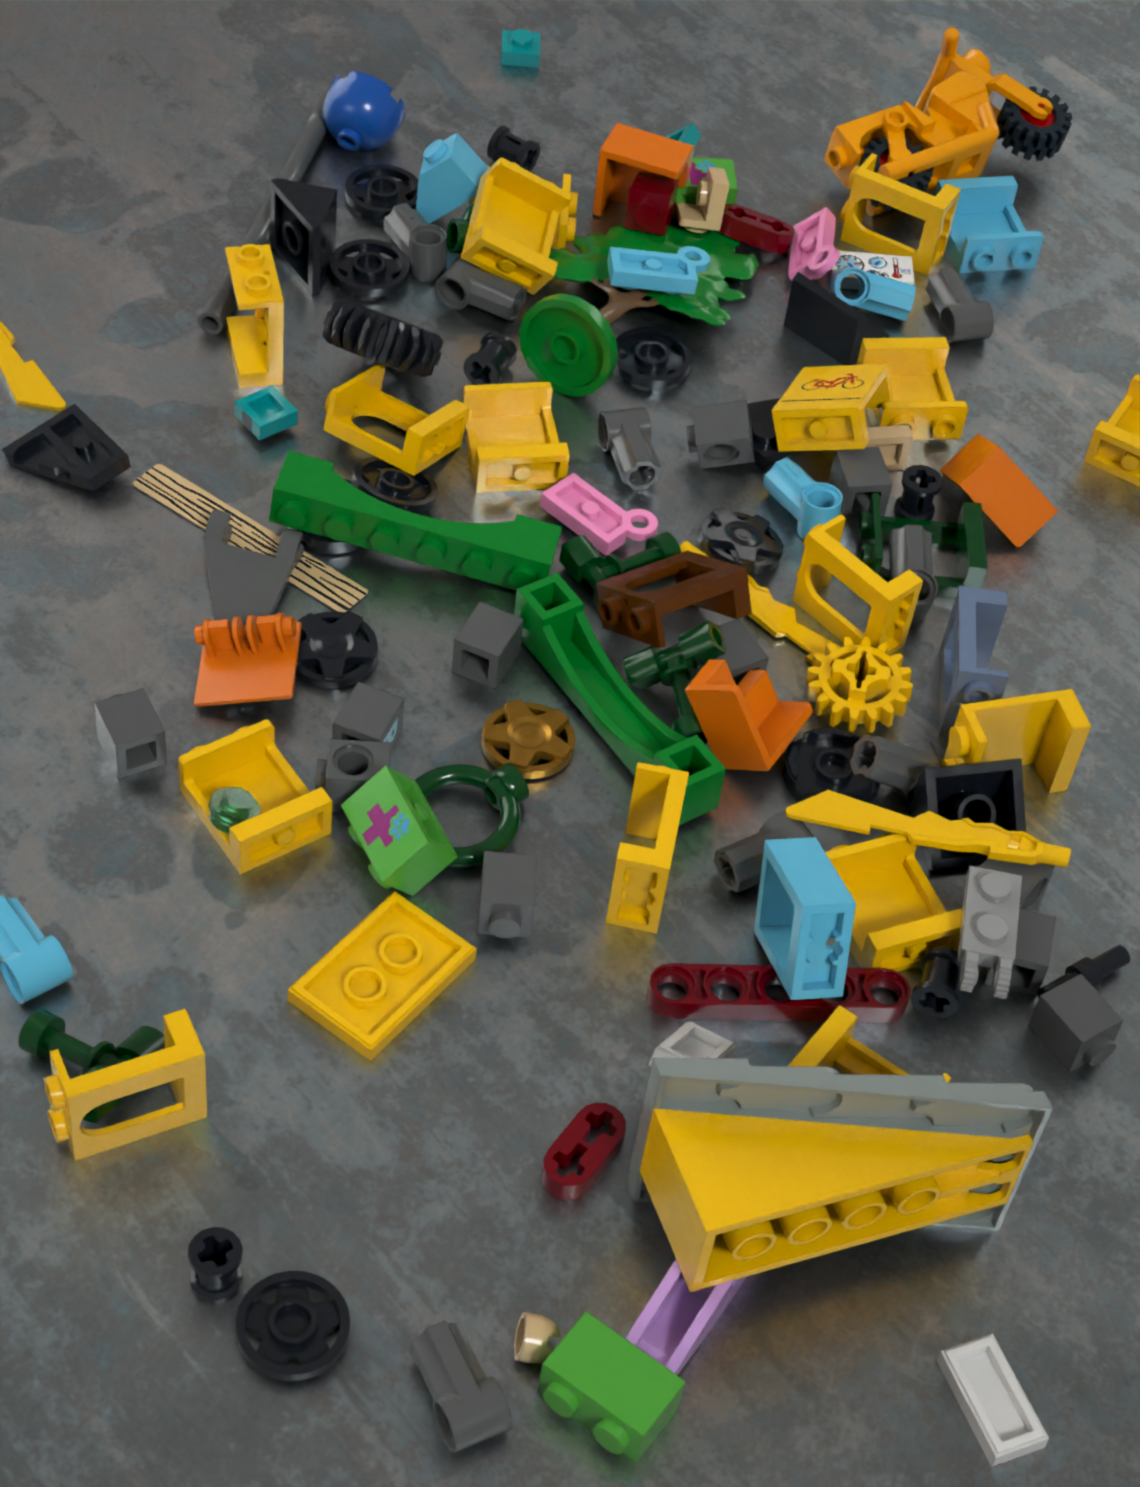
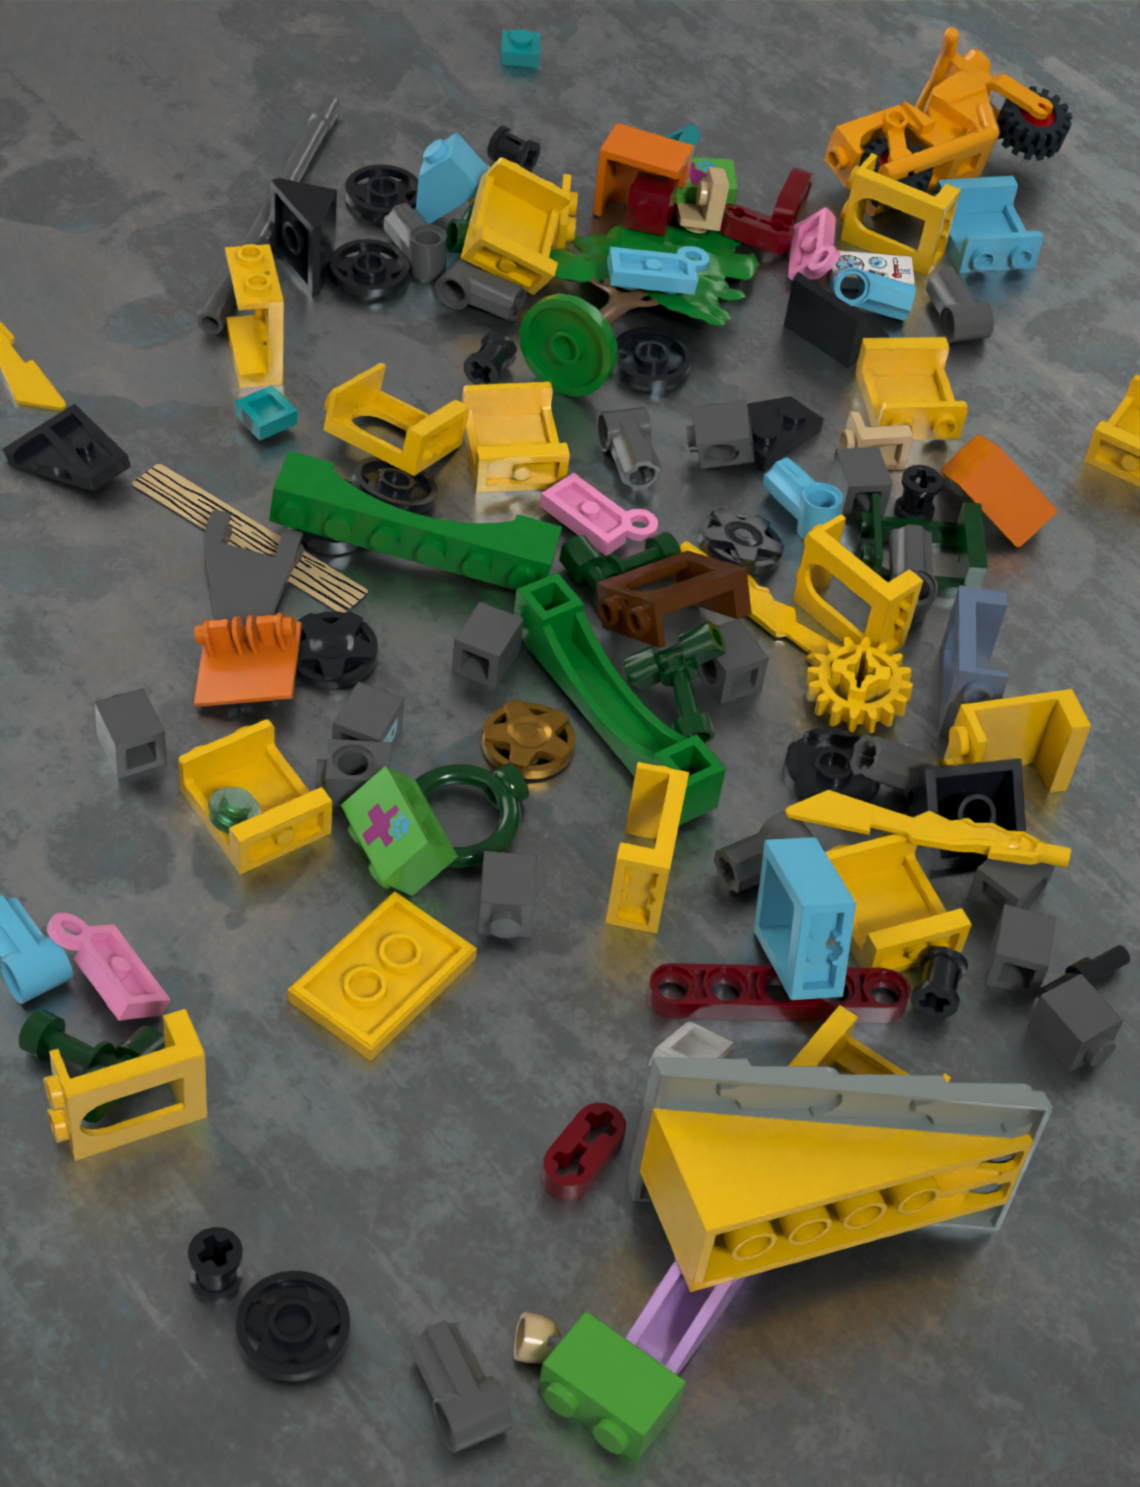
(110, 967): none -> bright pink hinge
(362, 112): blue cylinder -> none
(382, 338): black gear -> none
(745, 720): orange panel -> none
(793, 196): none -> dark red beam
(827, 407): yellow panel -> none
(989, 927): light grey hinge -> none
(992, 1400): white tile -> none

